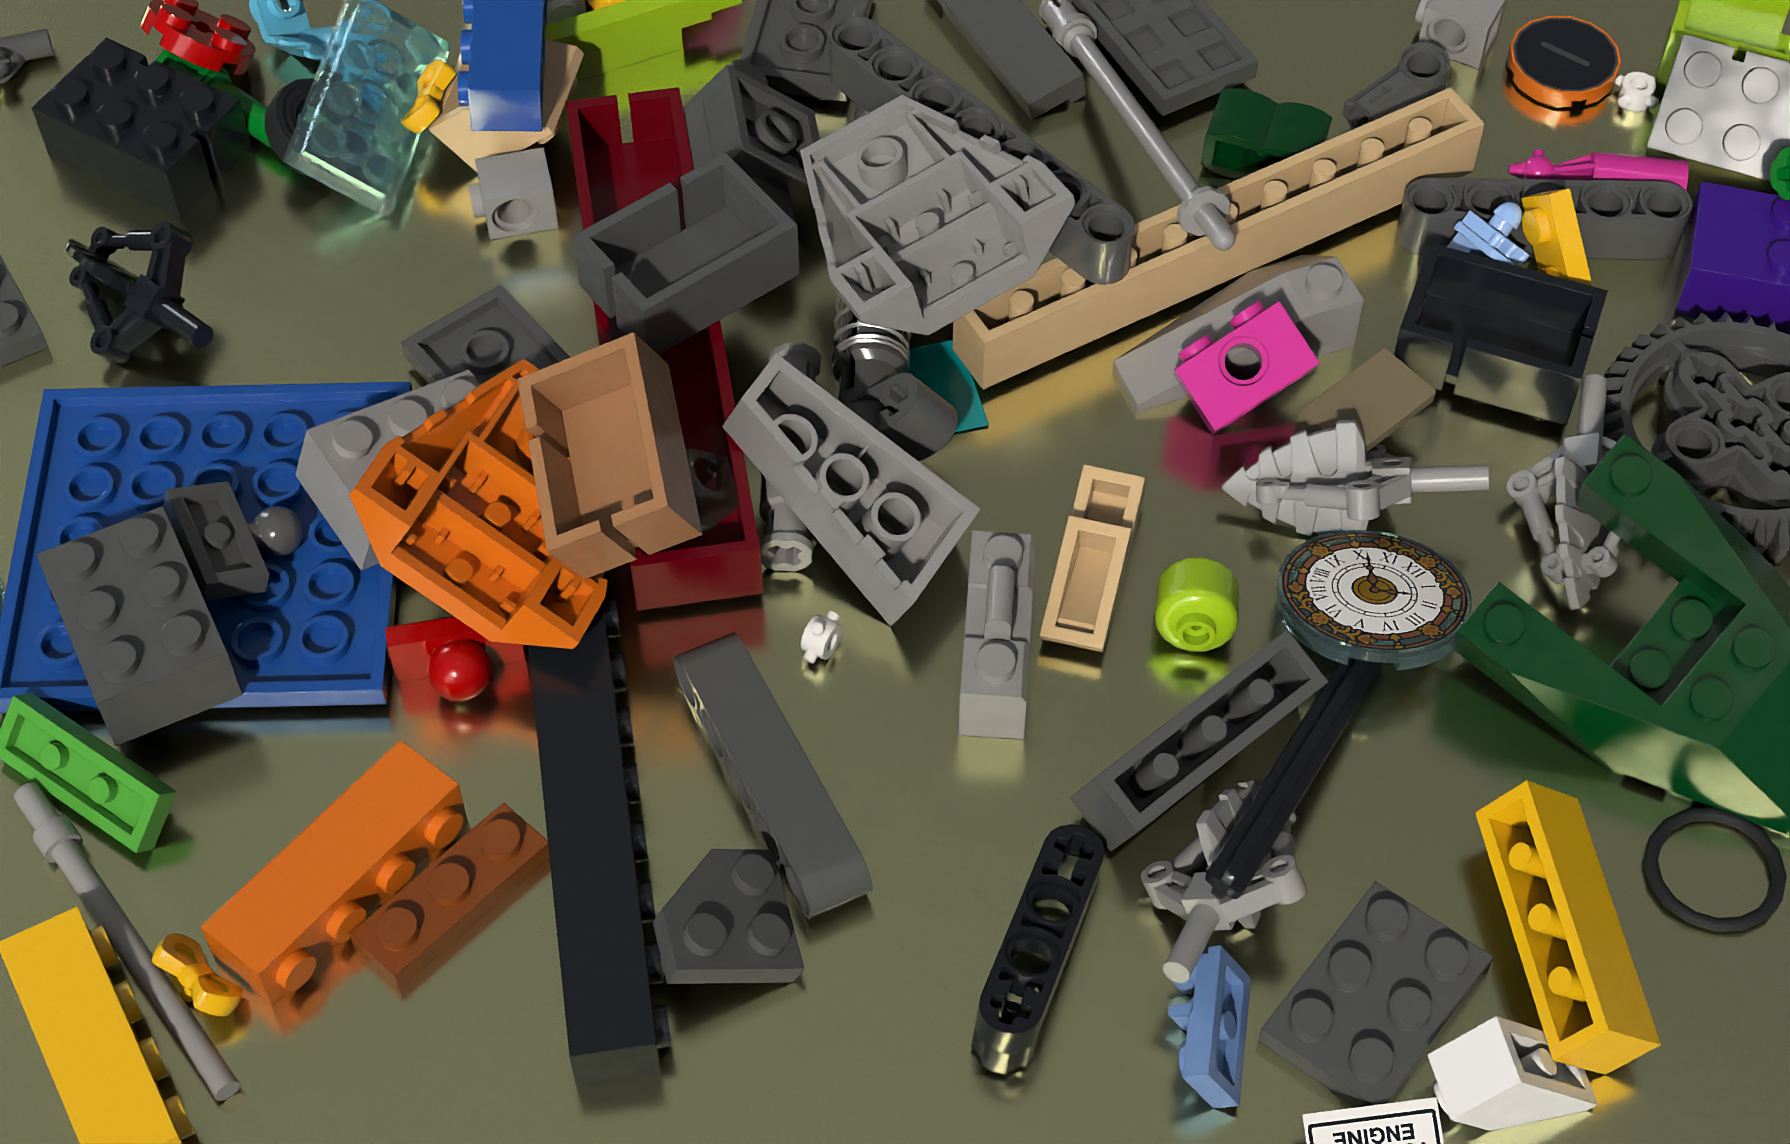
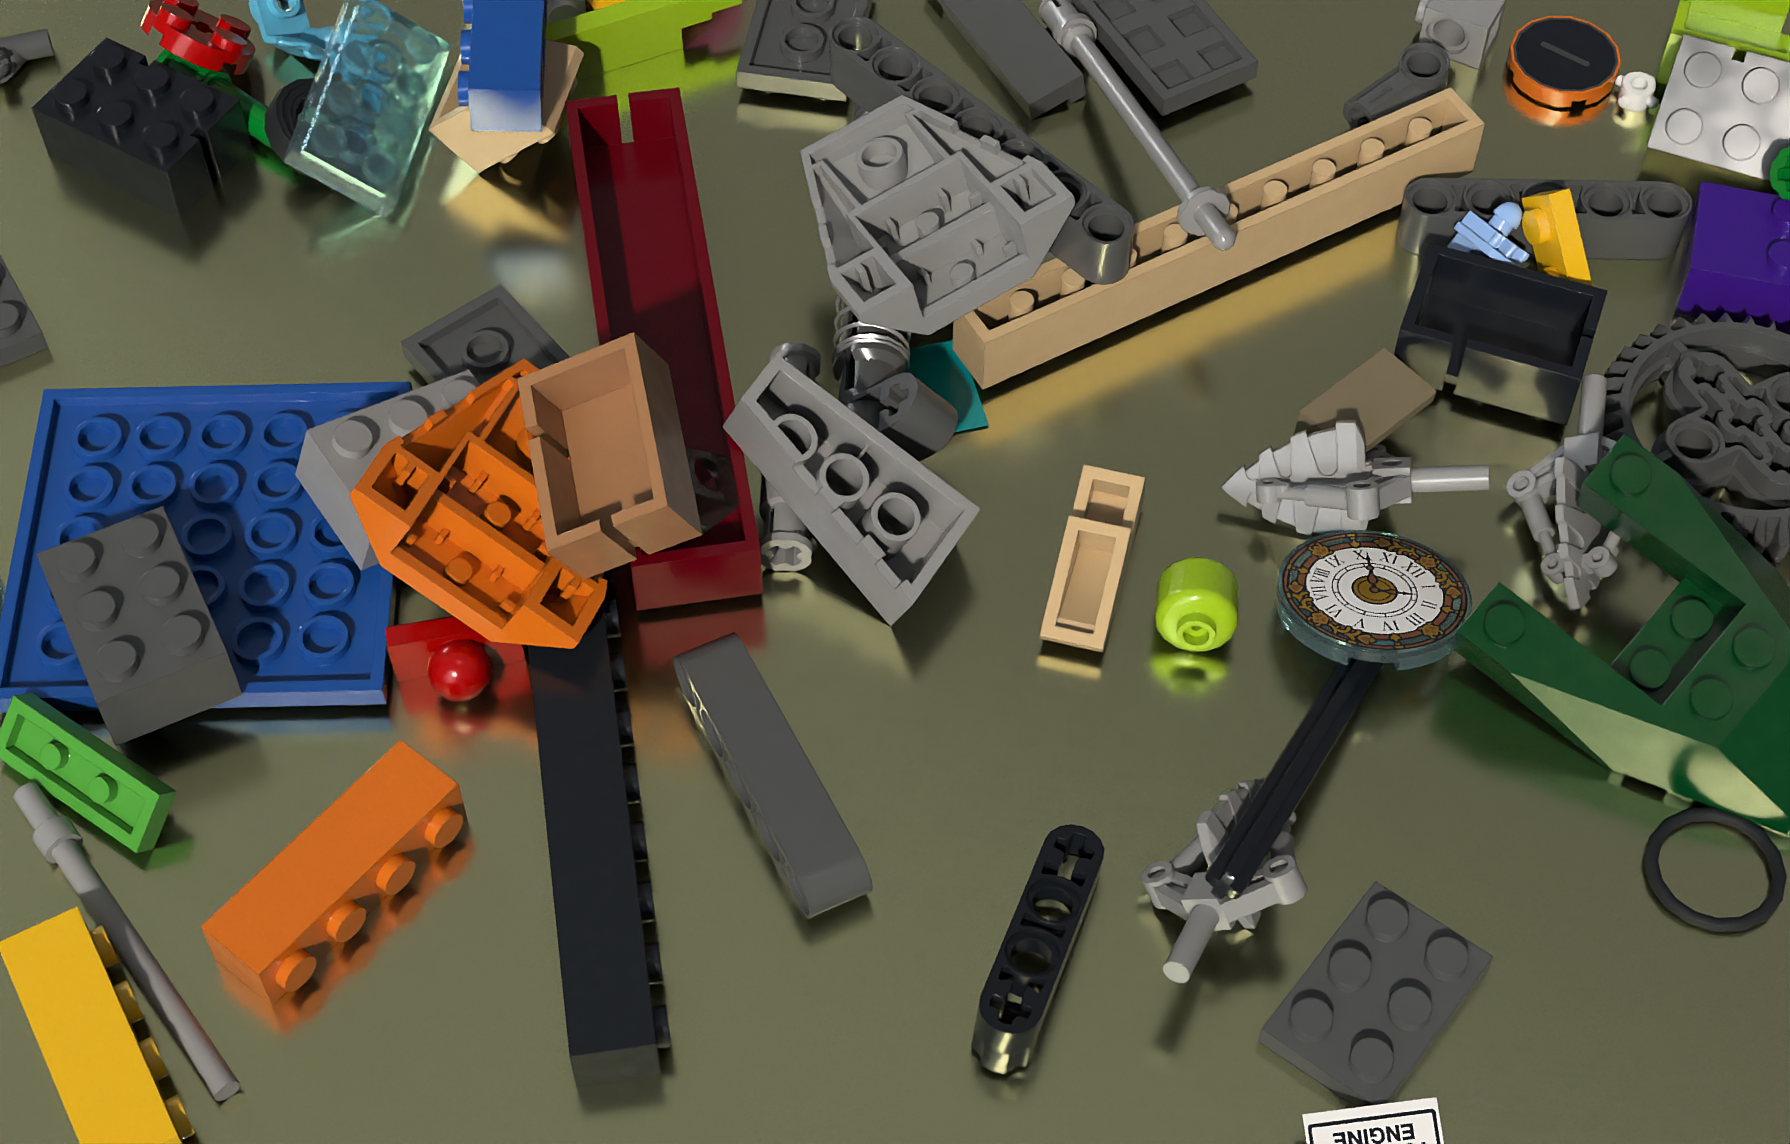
(151, 299): black bar -> none
(206, 989): yellow piece -> none
(222, 544): dark grey plate -> none
(430, 92): yellow piece -> none
(450, 895): dark orange plate -> none
(514, 194): light grey brick -> none
(678, 281): dark grey piece -> none
(729, 923): dark grey plate -> none
(757, 131): dark grey brick -> none
(821, 637): white piece -> none
(997, 635): light grey piece -> none
(1198, 740): dark grey brick -> none
(1215, 1027): medium blue plate -> none
(1257, 132): dark green brick -> none
(1281, 356): dark pink brick -> none
(1309, 287): light grey wedge -> none
(1506, 1078): white slope -> none
(1566, 929): yellow brick -> none
(1603, 167): dark pink wheel -> none

